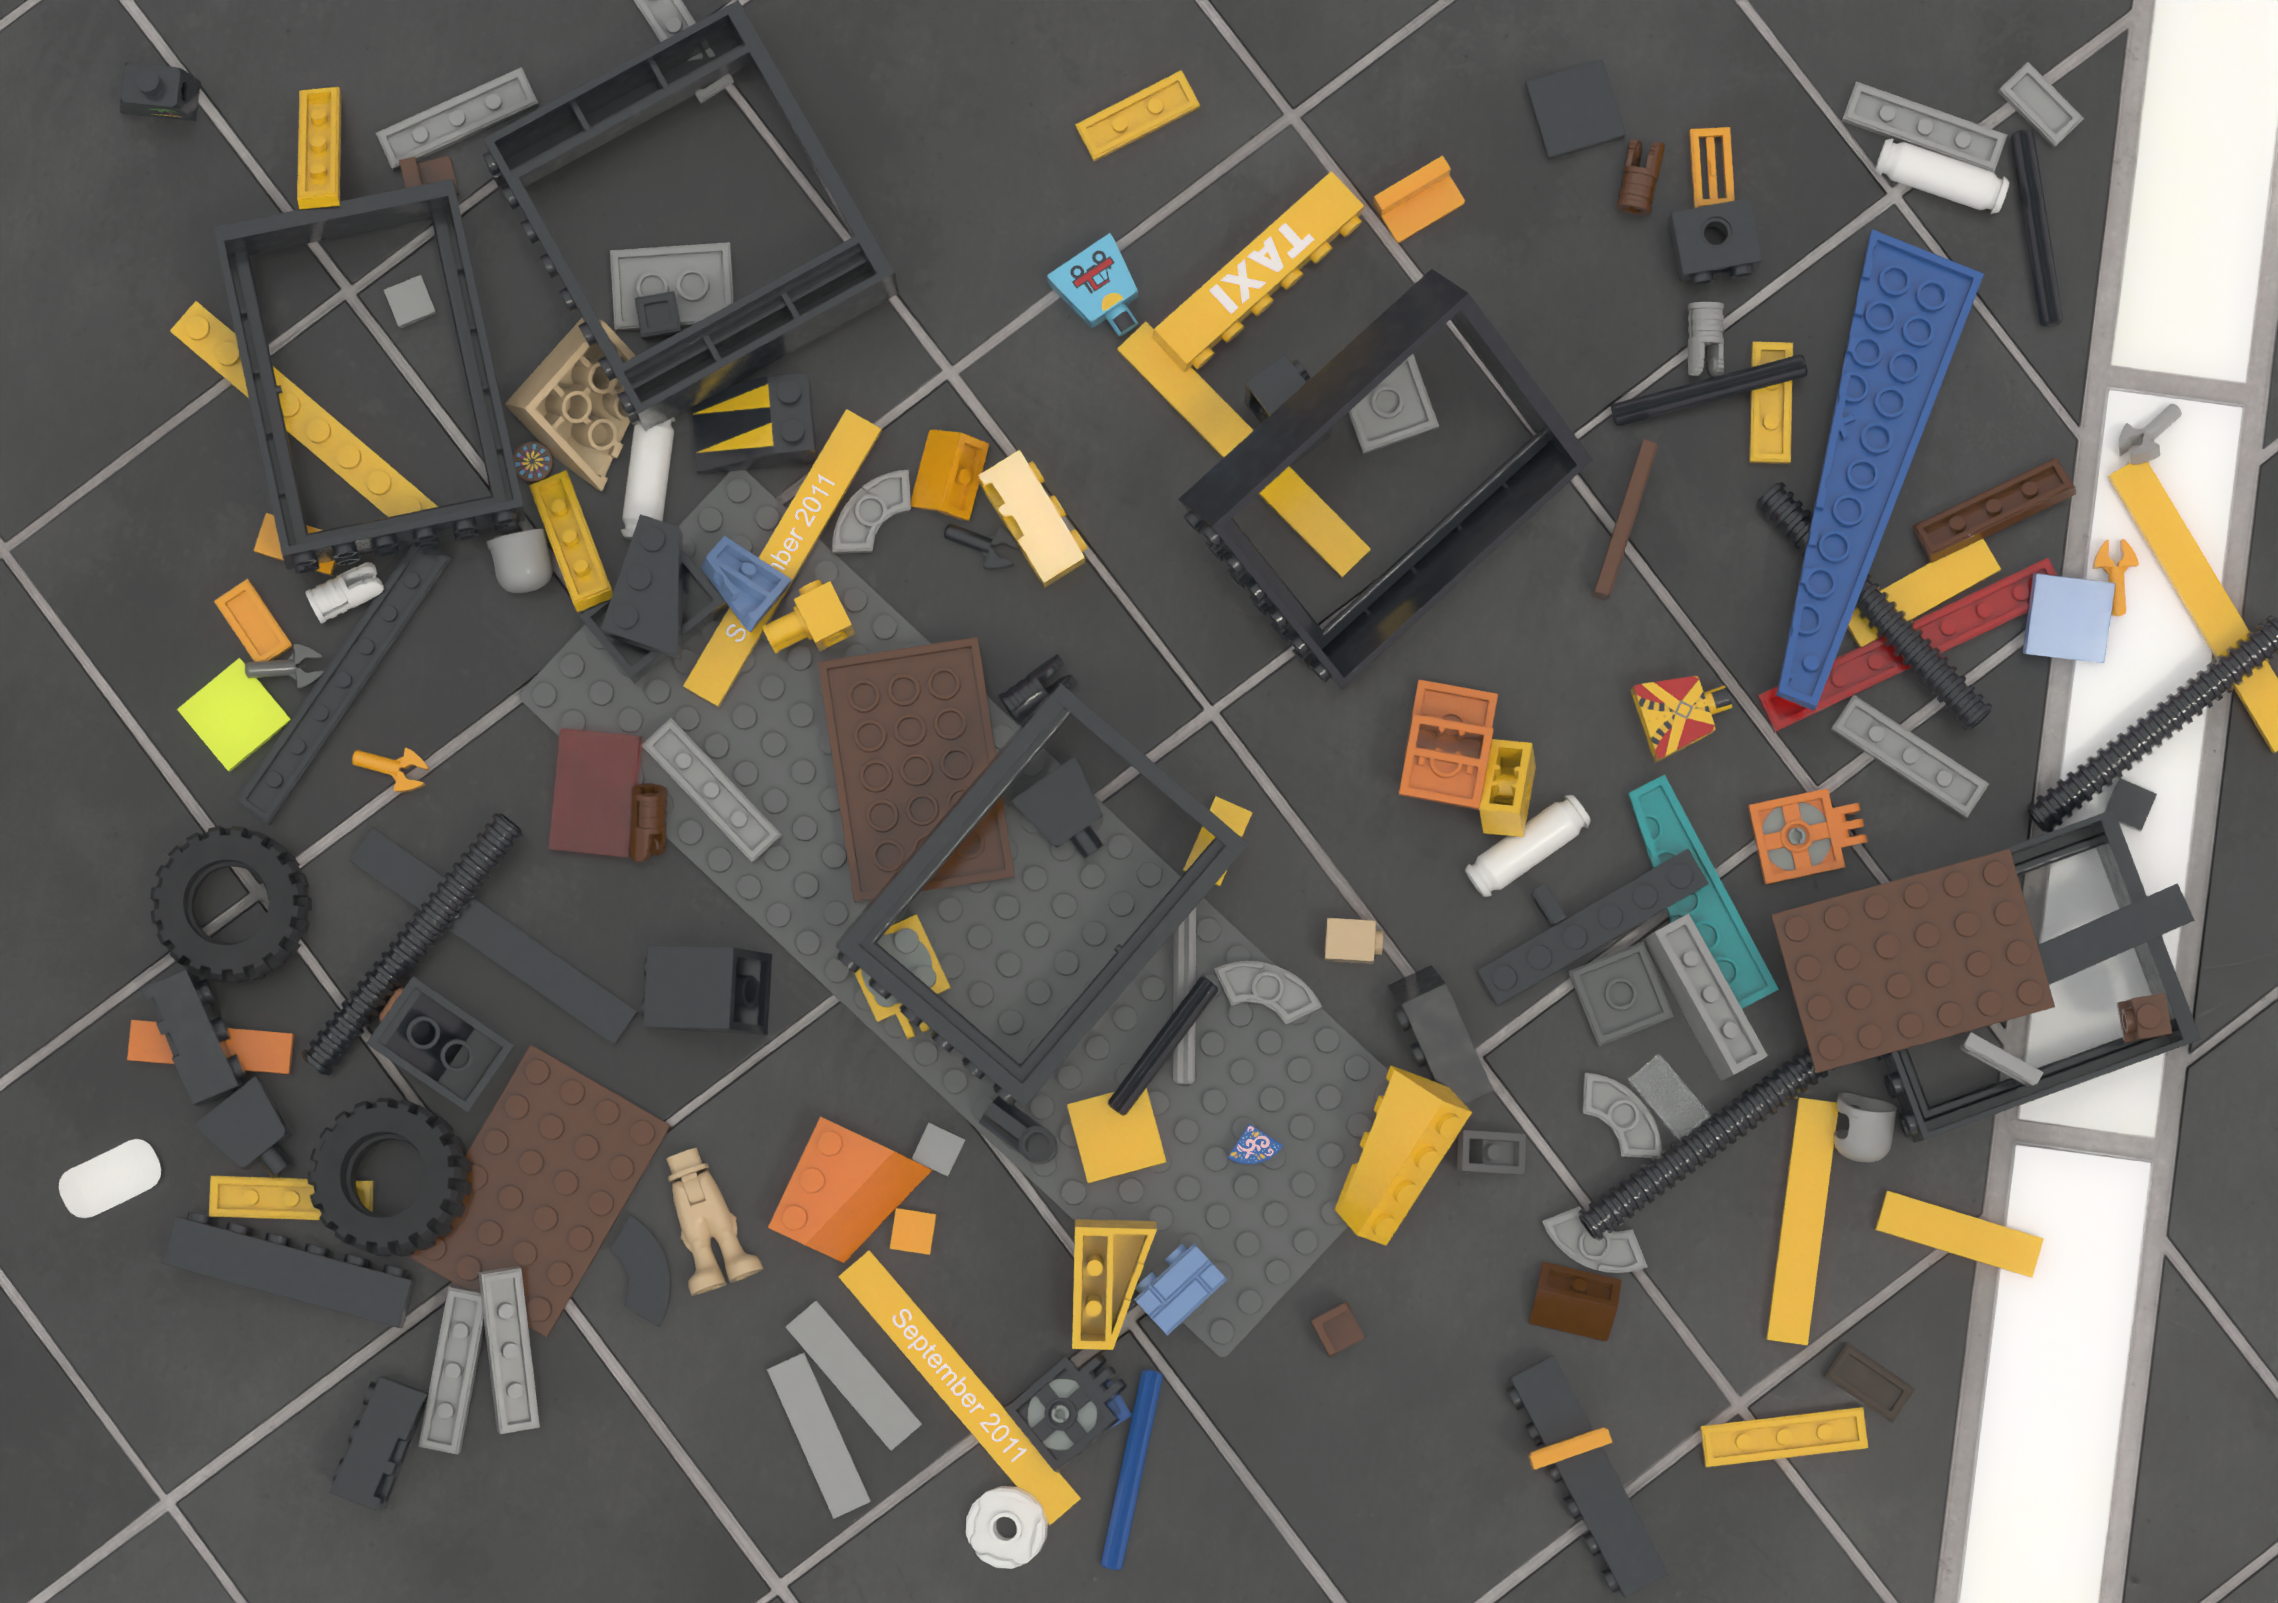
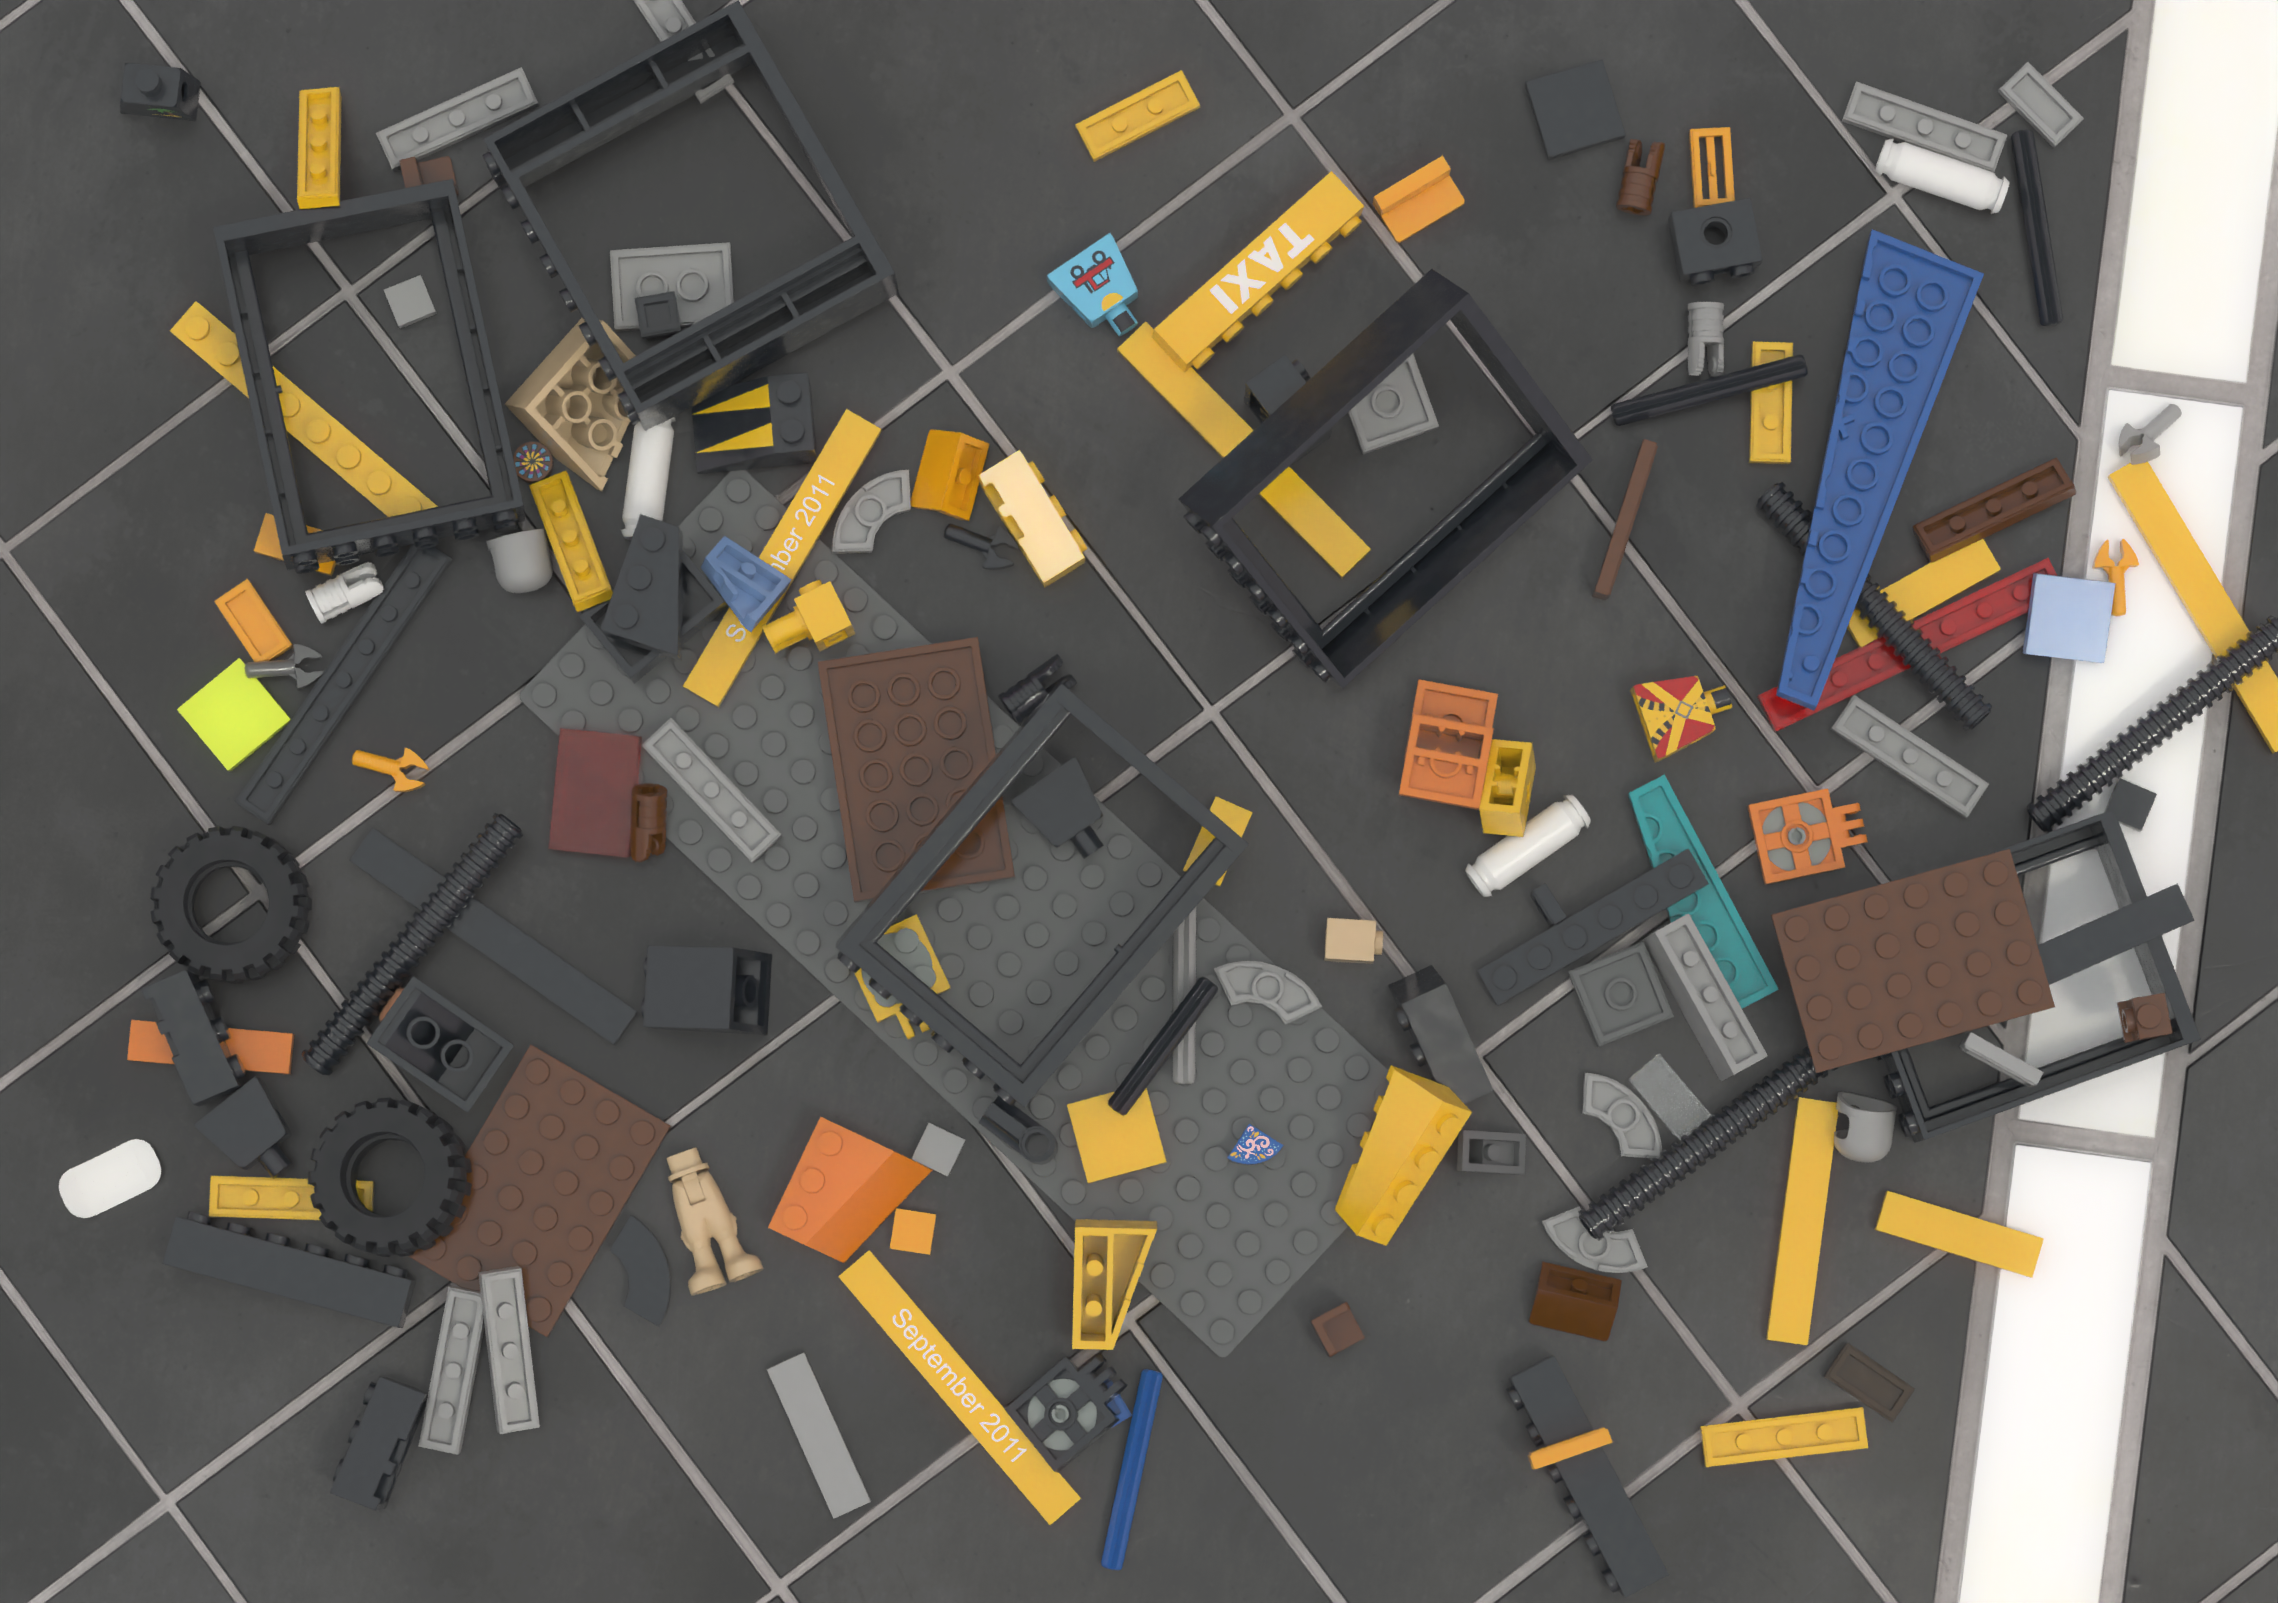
(853, 1375): light grey tile -> none
(1023, 1510): white tile -> none
(1179, 1288): medium blue brick -> none

